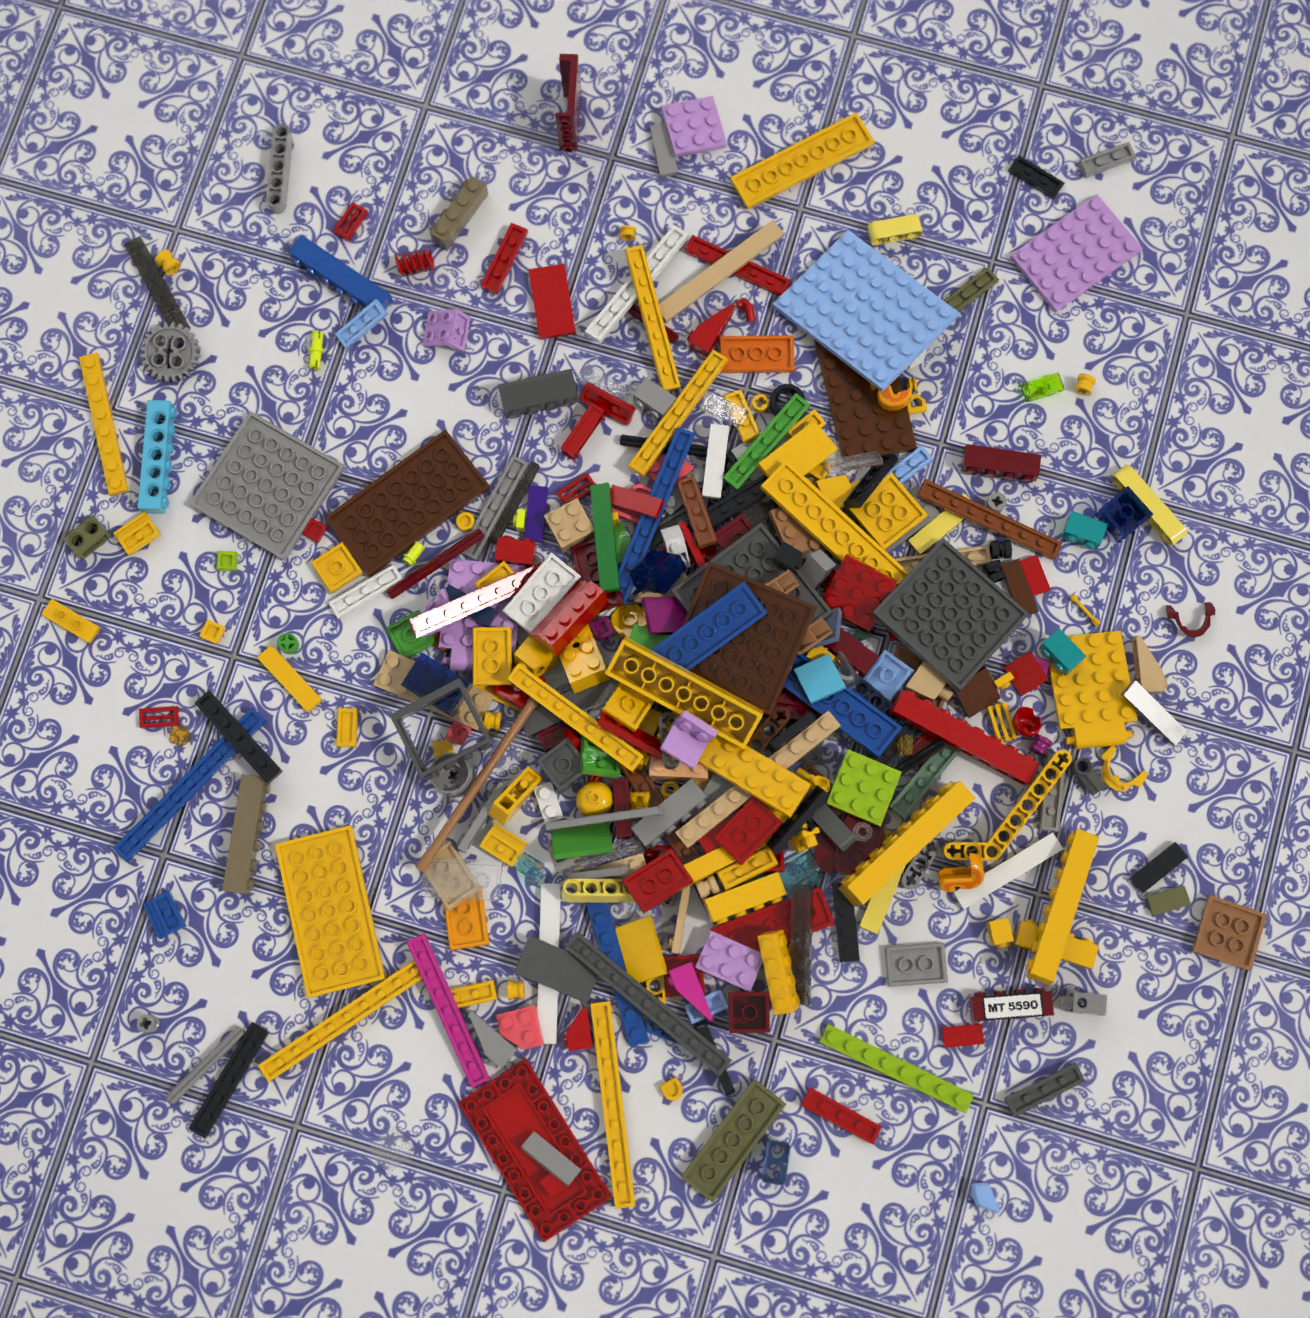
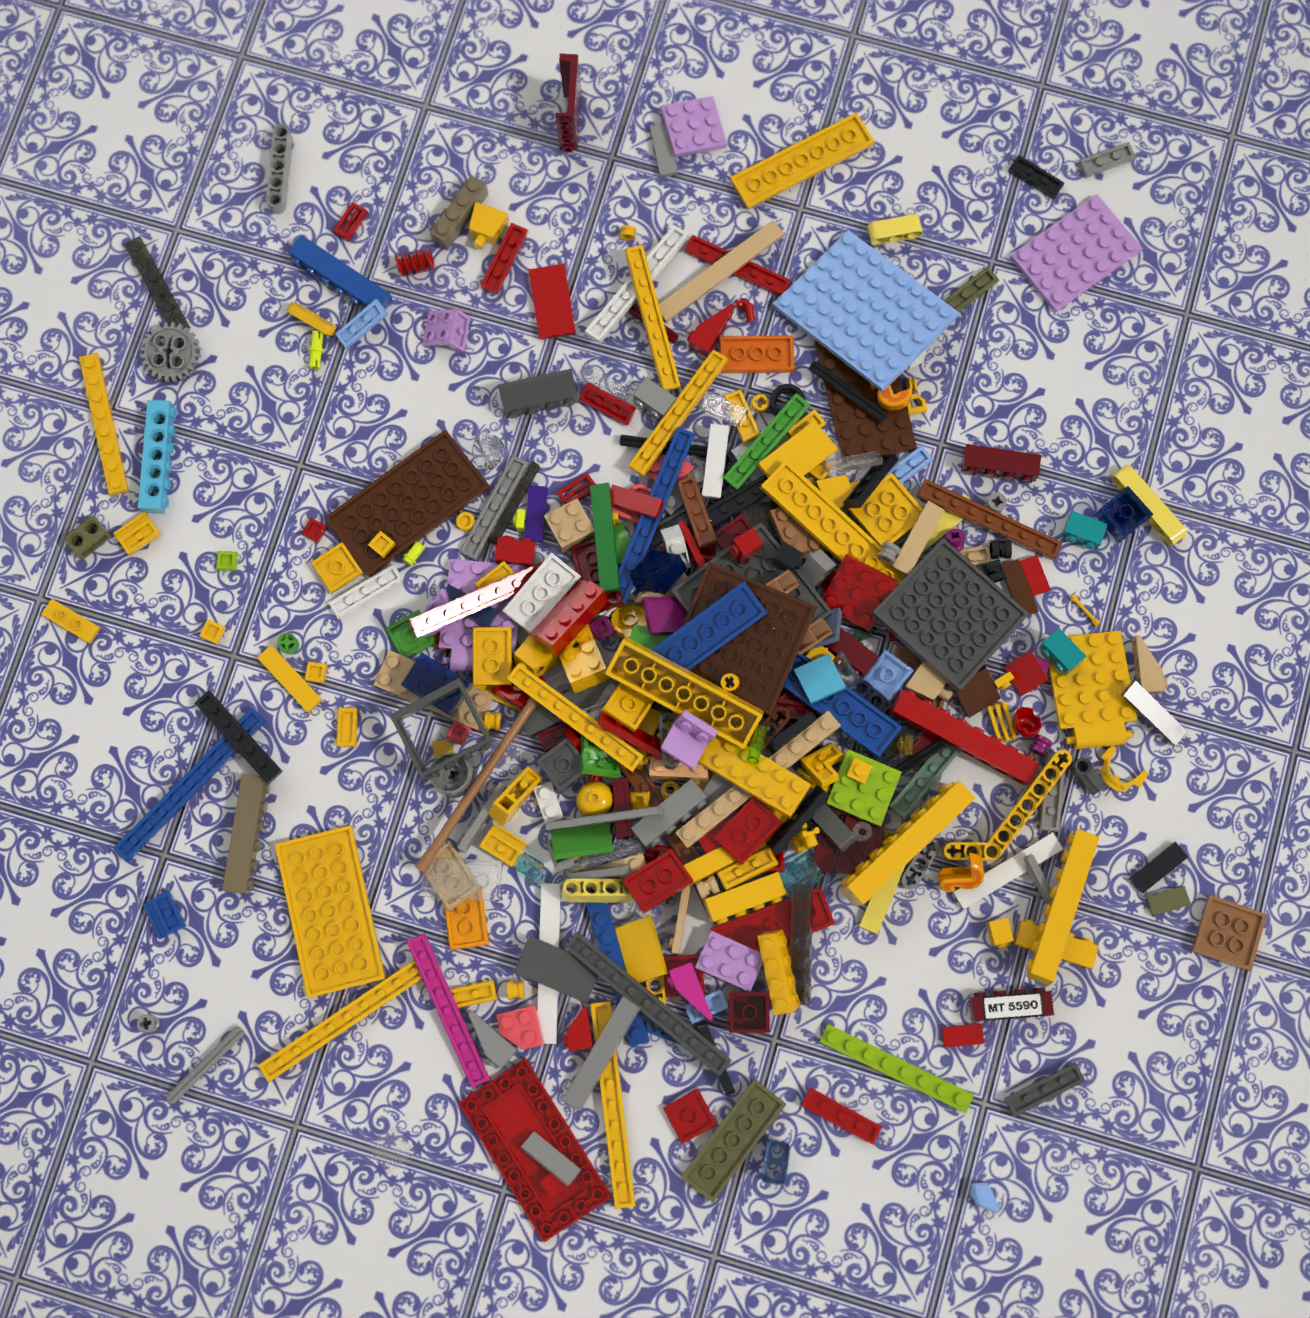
(166, 260): yellow wheel -> none
(176, 717): red tile -> none
(180, 735): clear yellow tile -> none
(229, 1080): black tile -> none
(267, 485): light grey plate -> none
(311, 318): none -> yellow beam
(316, 672): none -> yellow tile
(381, 544): none -> yellow plate
(435, 563): dark red axle -> none
(487, 224): none -> yellow torso
(488, 451): none -> clear piece
(582, 431): red container -> none
(601, 1053): none -> light grey tile
(672, 1089): yellow tile -> none
(690, 1116): none -> red tile
(736, 681): none -> yellow bush
(745, 546): none -> red brick
(756, 744): none -> clear neon green pin
(820, 762): none -> yellow plate
(845, 926): black plate -> none
(848, 391): none -> black axle
(859, 771): none -> yellow plate
(888, 553): none -> light grey wheel
(916, 964): light grey tile -> none
(918, 538): none -> tan tile
(956, 538): none -> magenta wheel
(1038, 877): none -> light grey axle
(1042, 388): clear neon green slope -> none
(1084, 384): yellow wheel -> none
(1095, 1003): light grey torso -> none
(1209, 611): dark red helmet -> none

